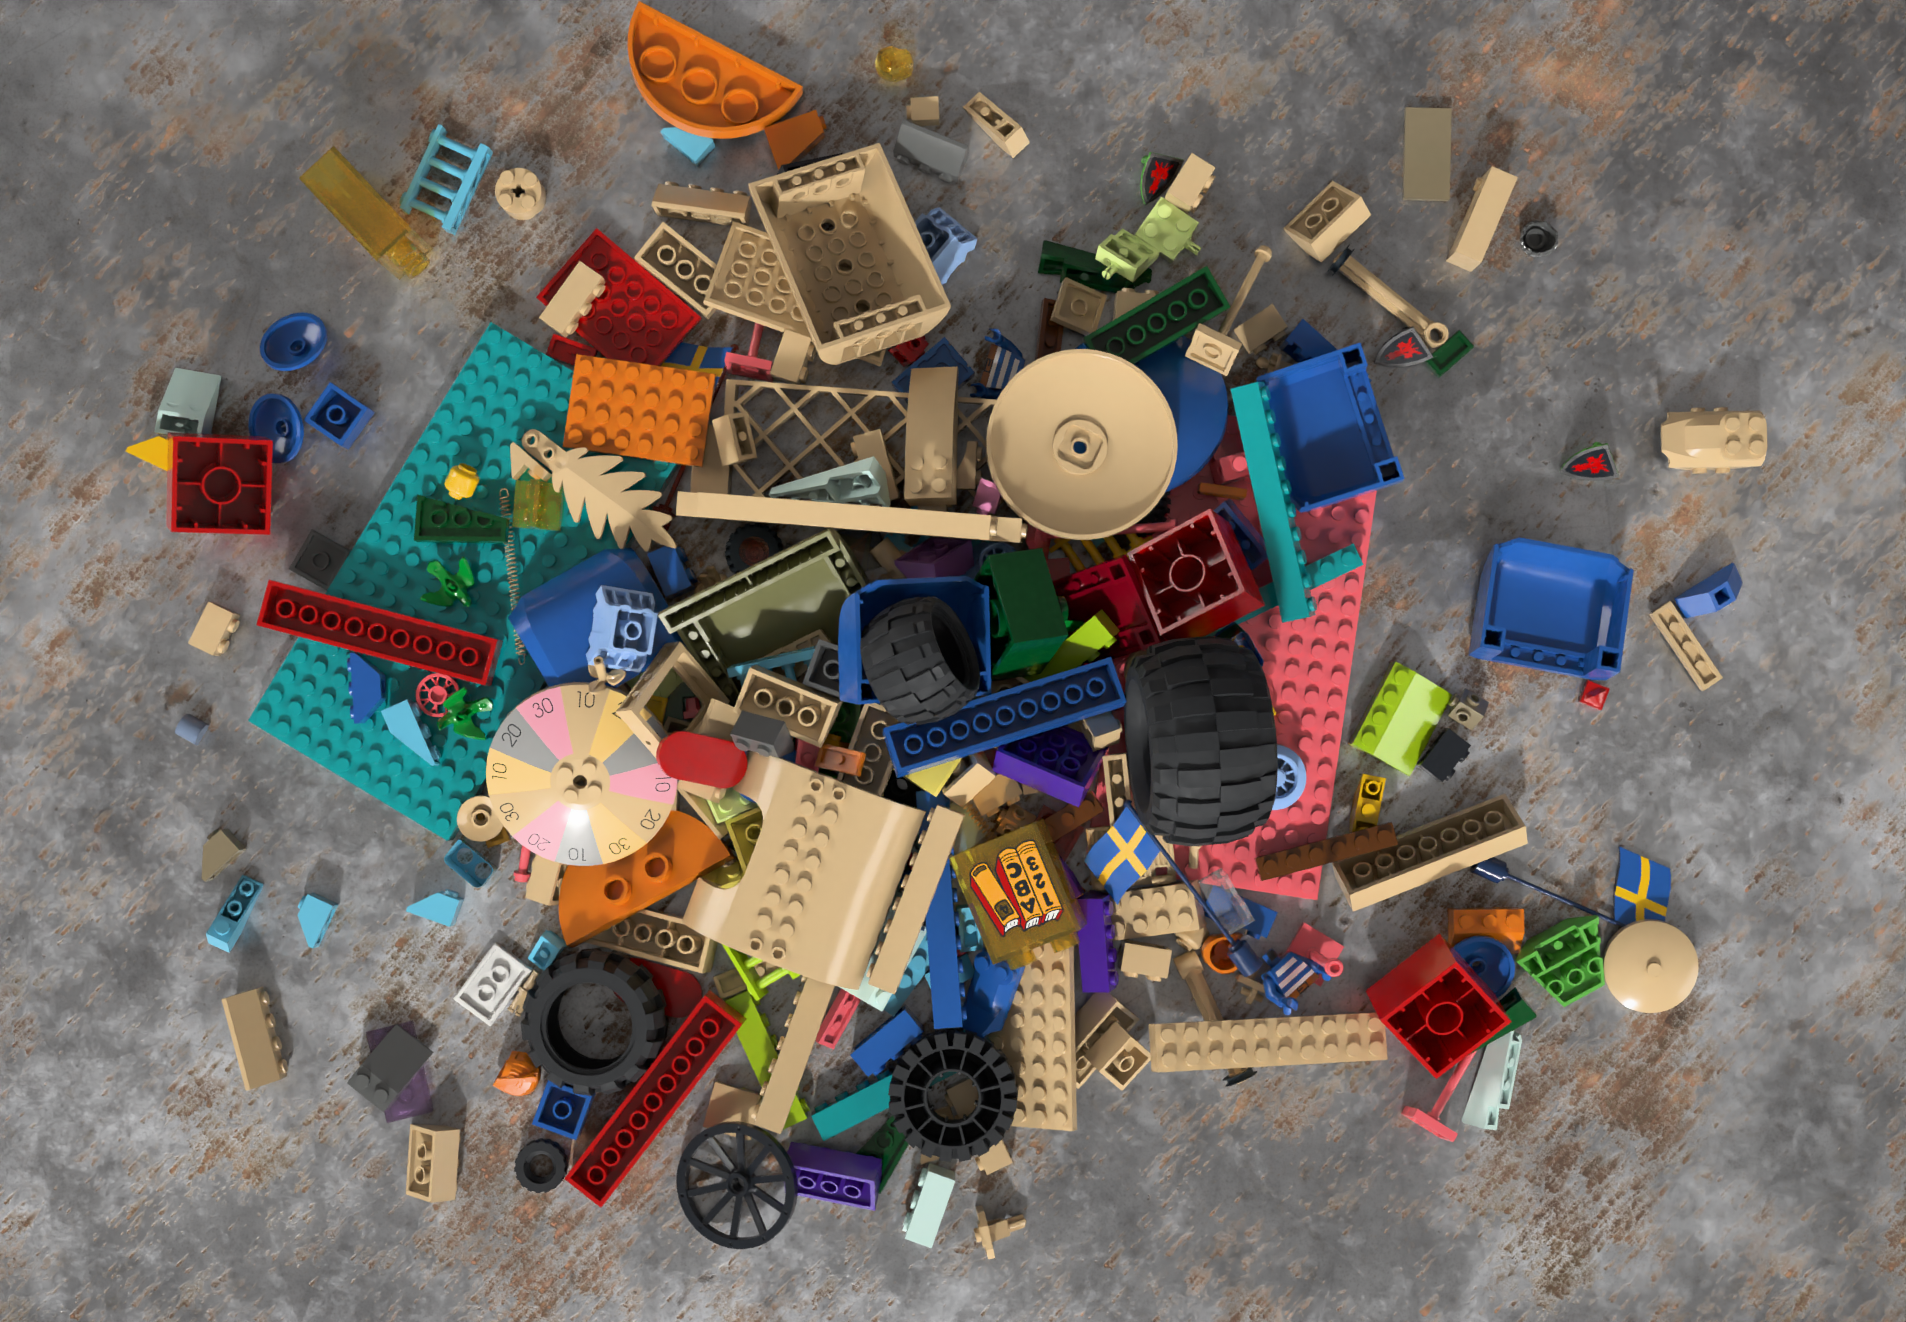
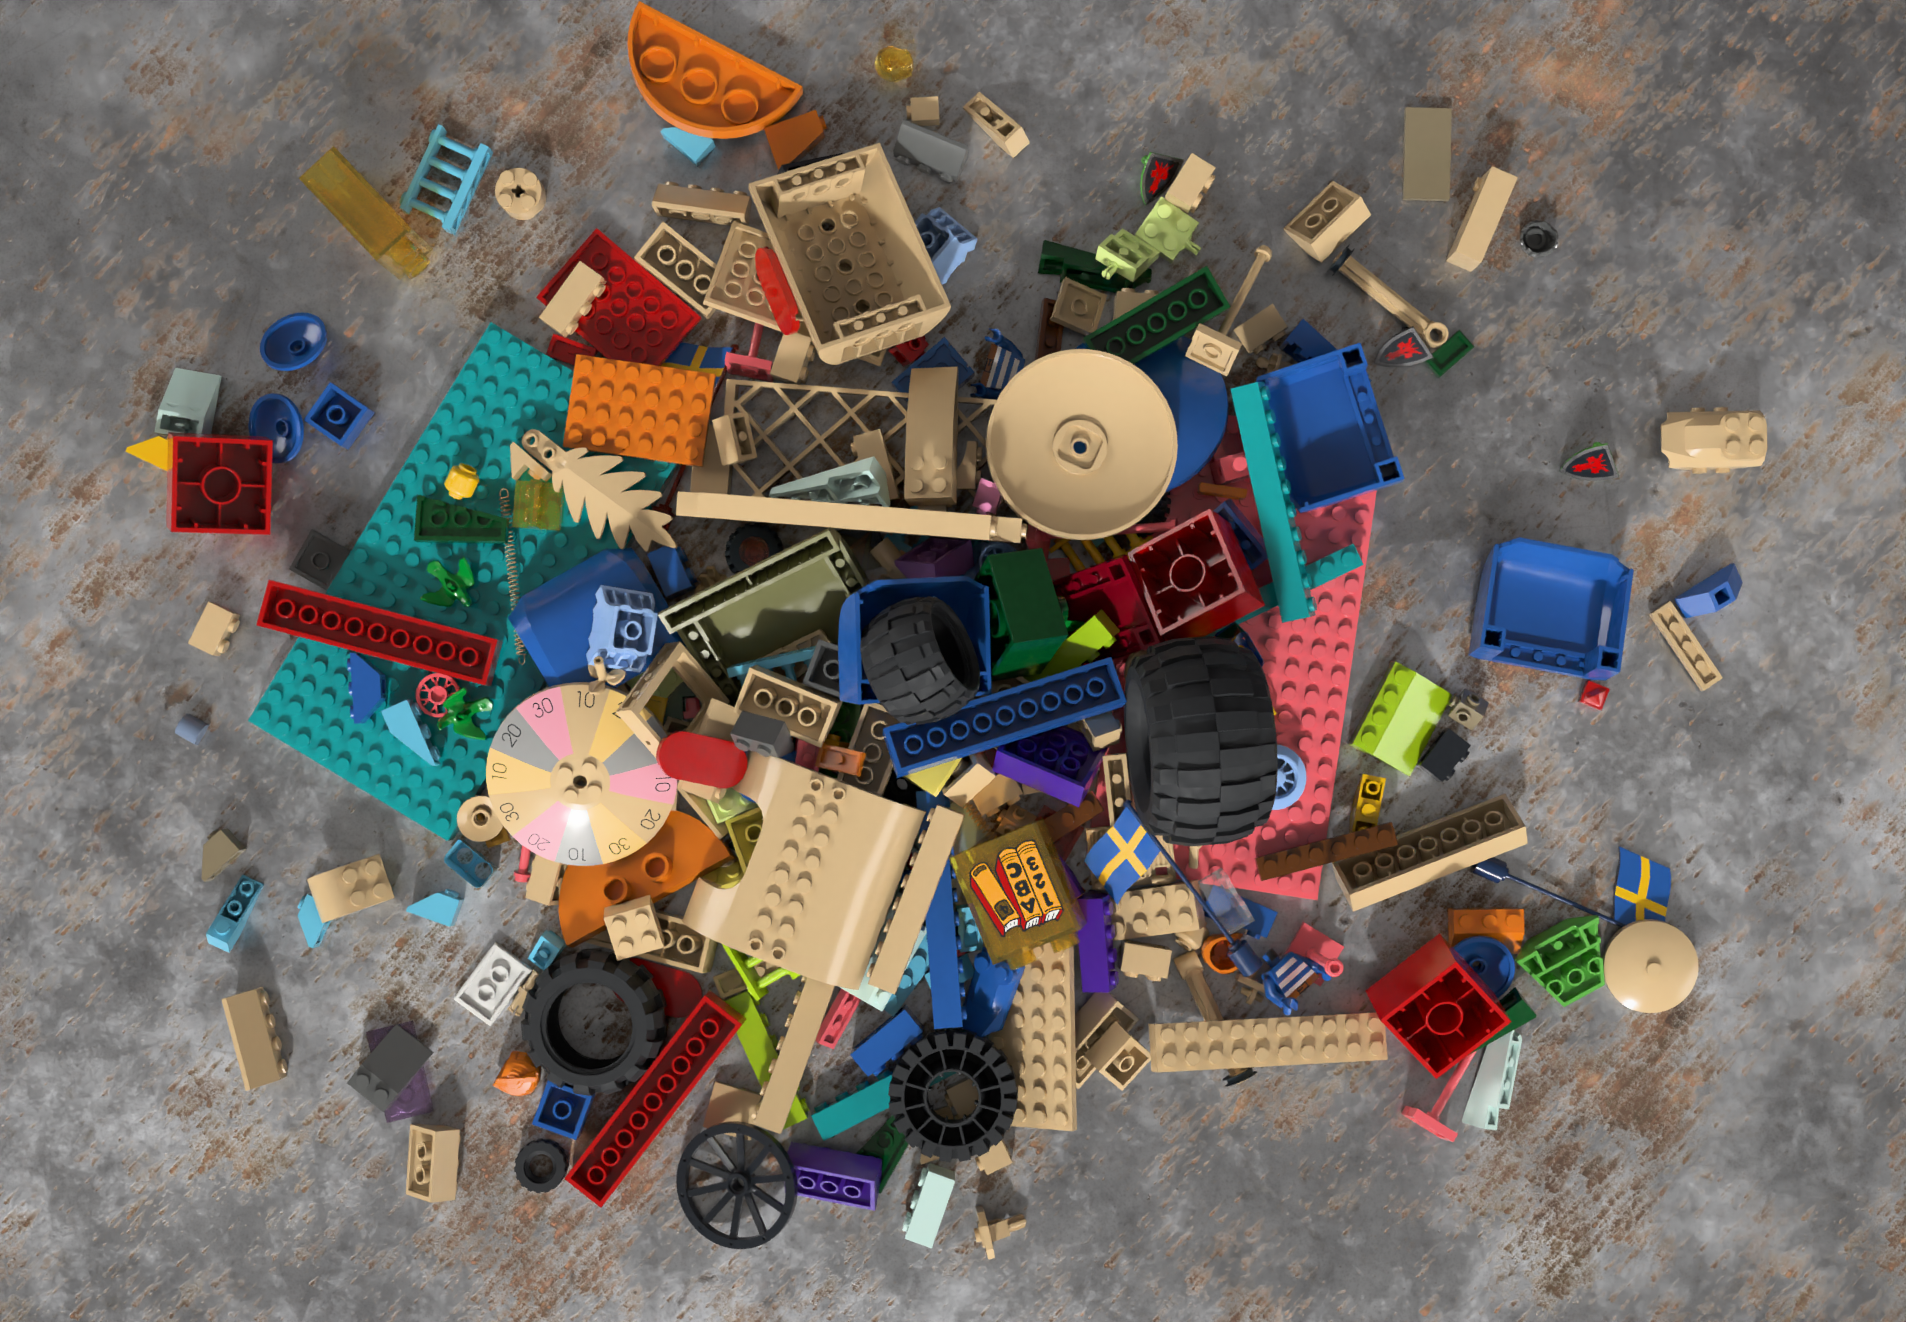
(350, 888): none -> tan brick
(633, 927): none -> tan brick
(777, 290): none -> red tile

